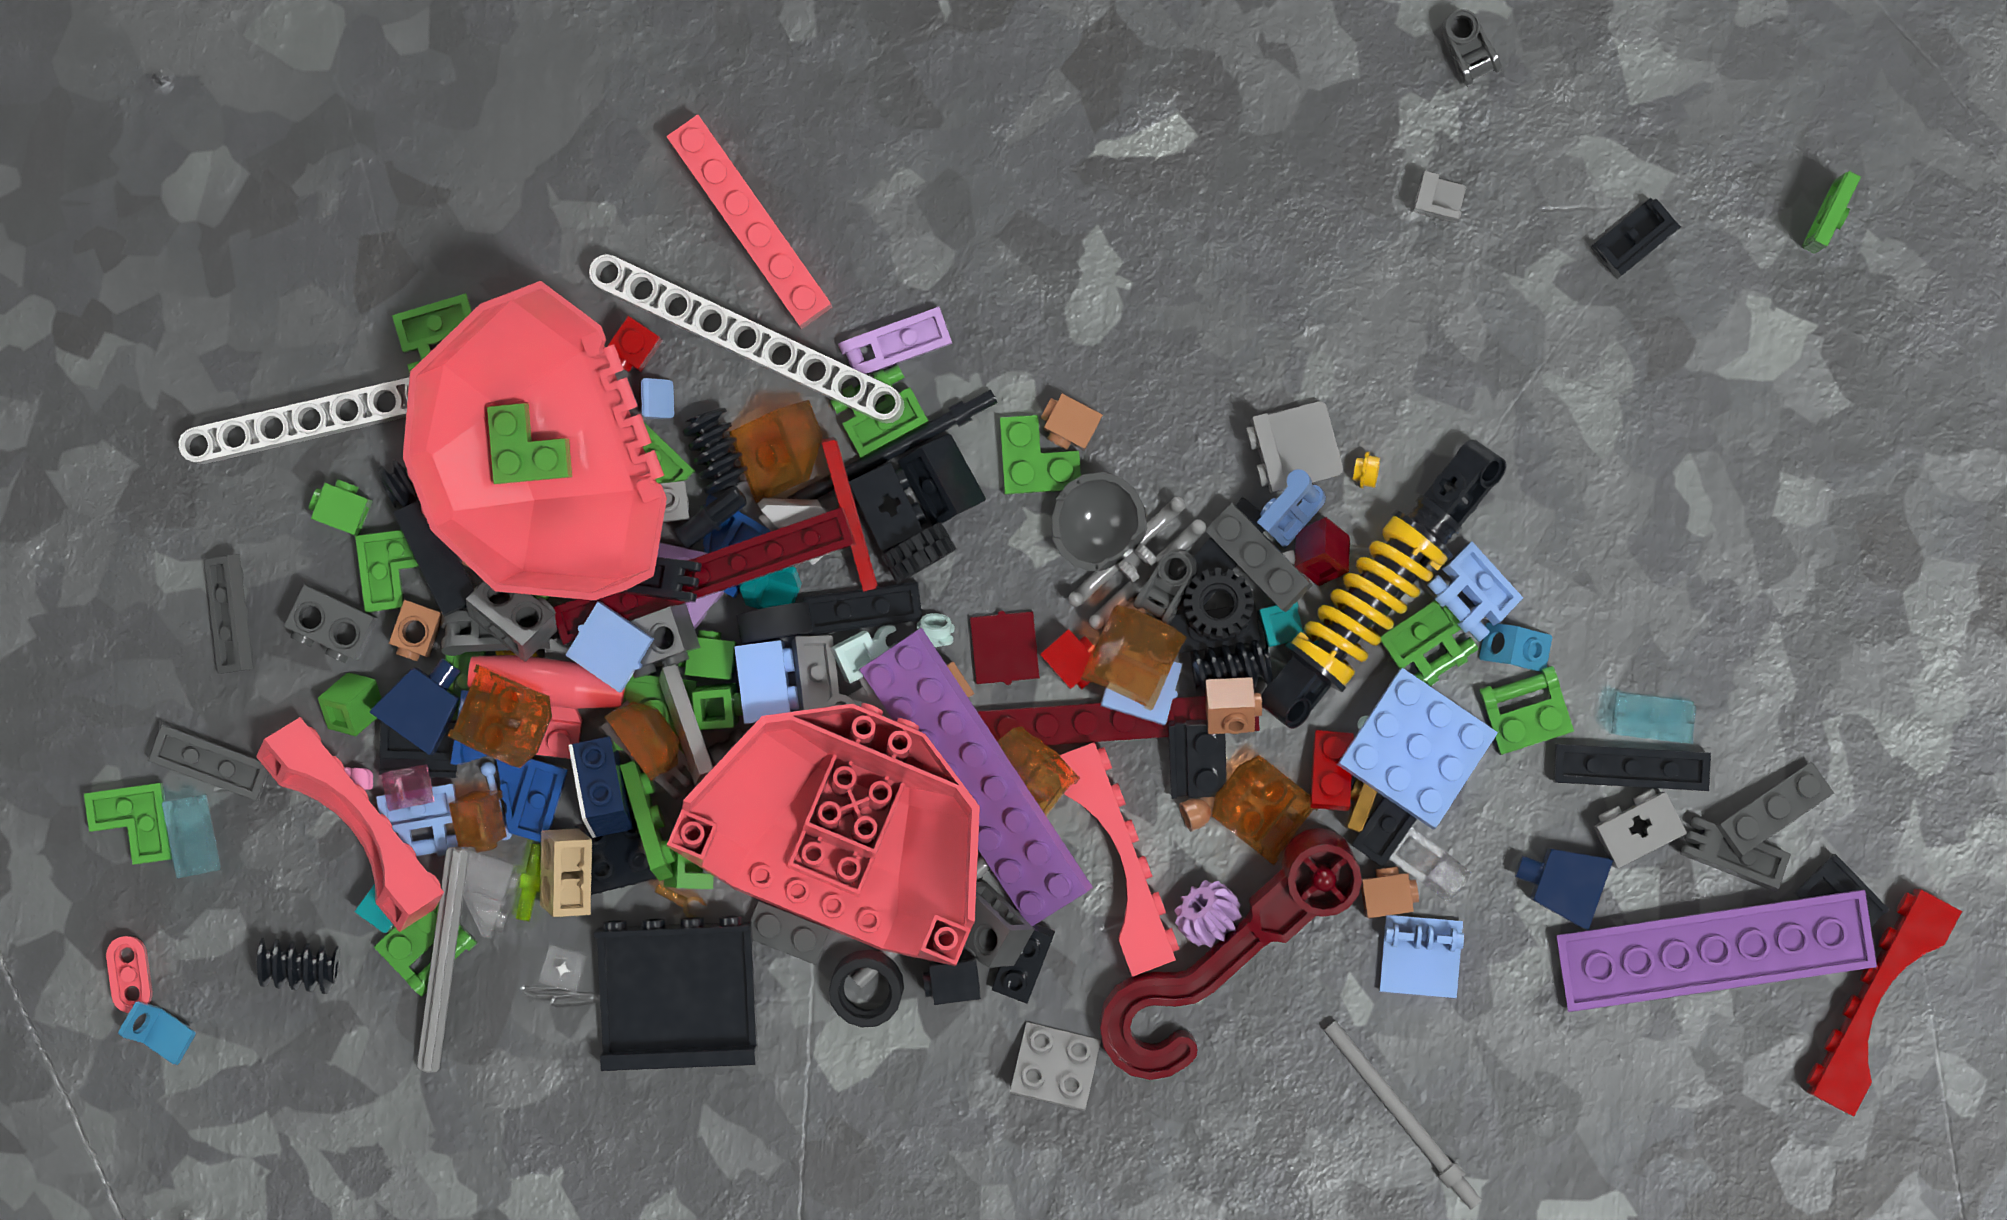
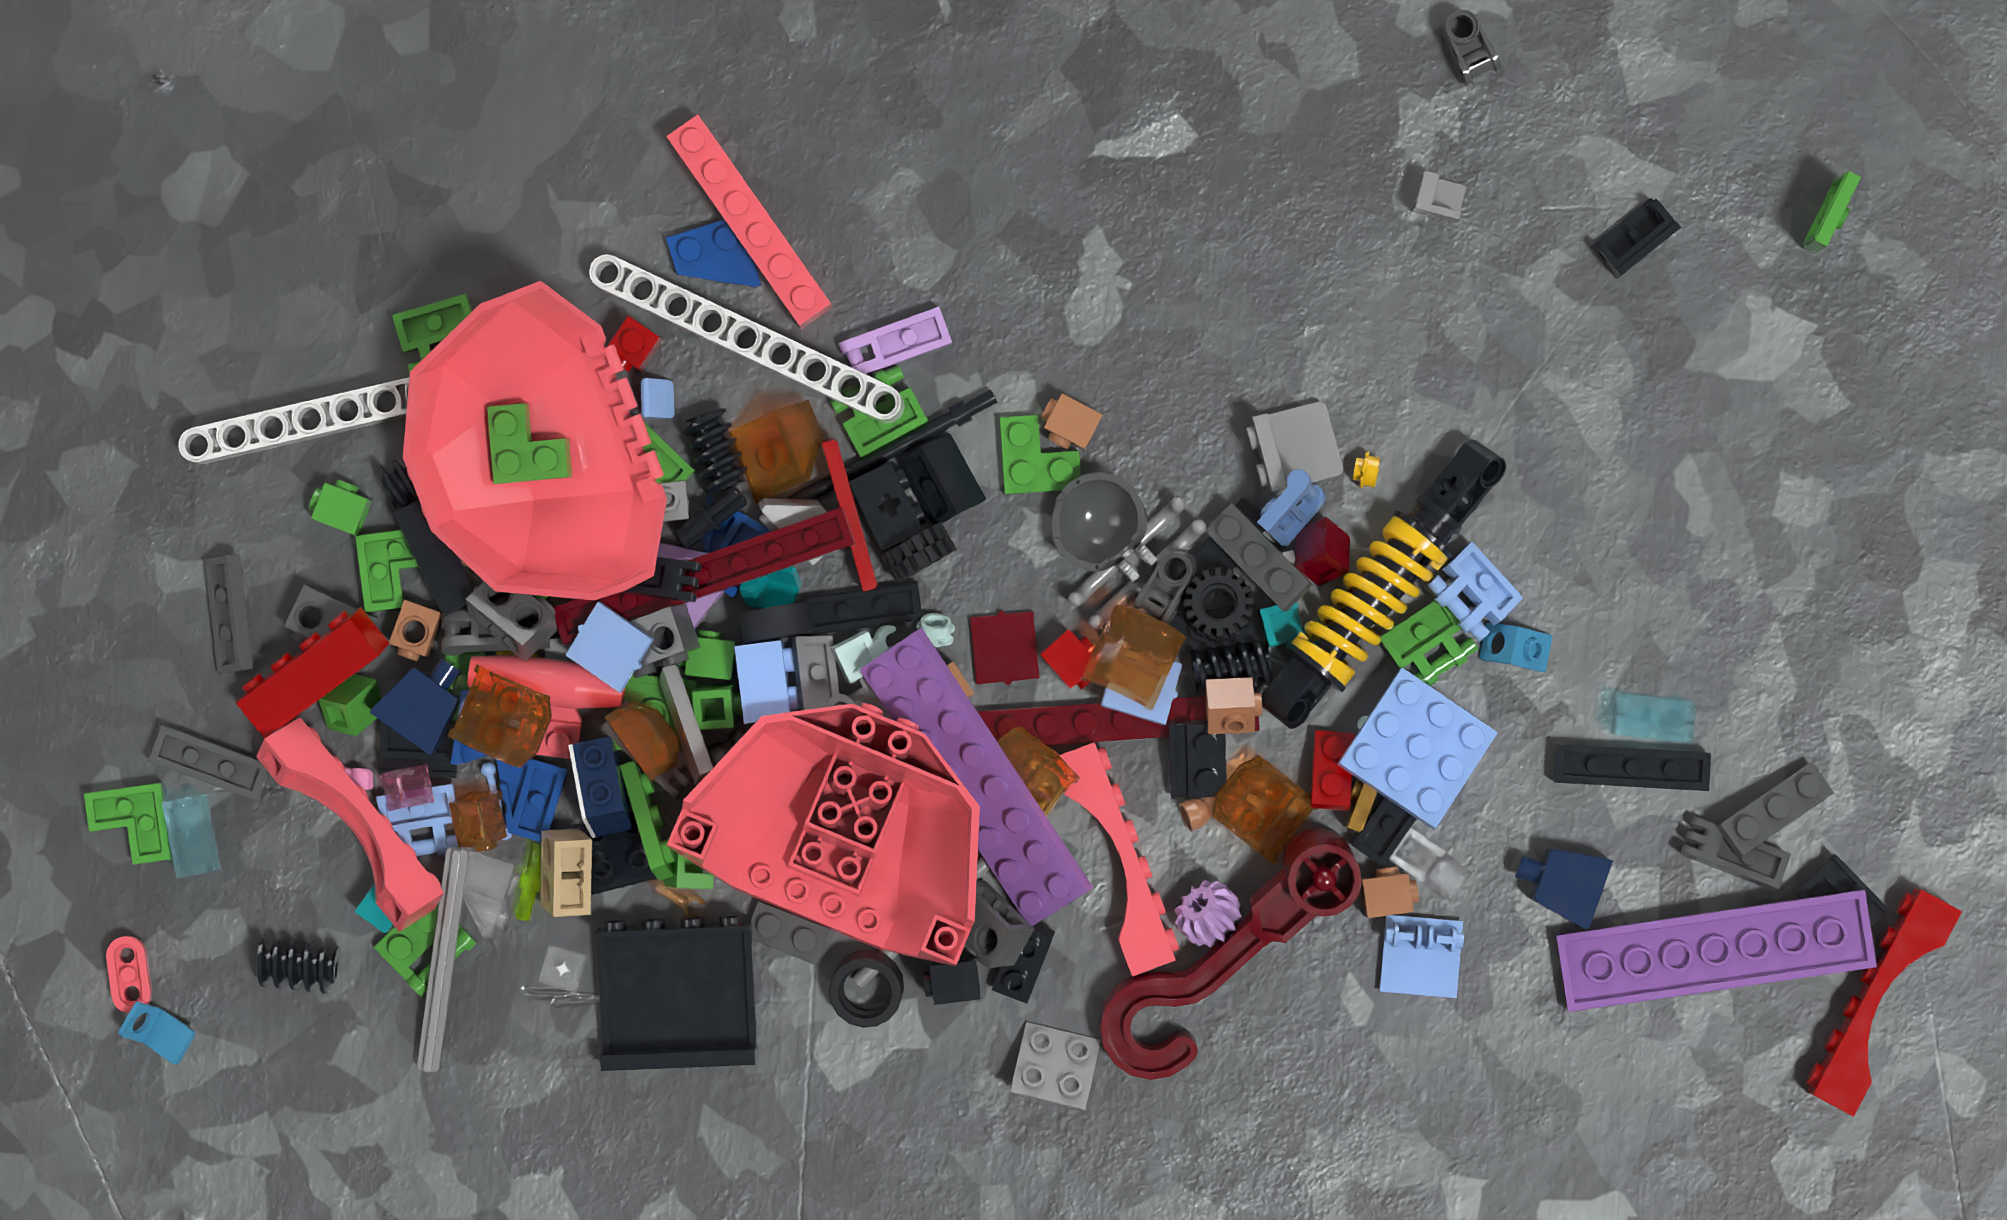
(312, 672): none -> red brick
(713, 255): none -> blue wing
(1450, 1173): light grey bar -> none
(1530, 723): bright green plate -> none
(1661, 827): light grey brick -> none

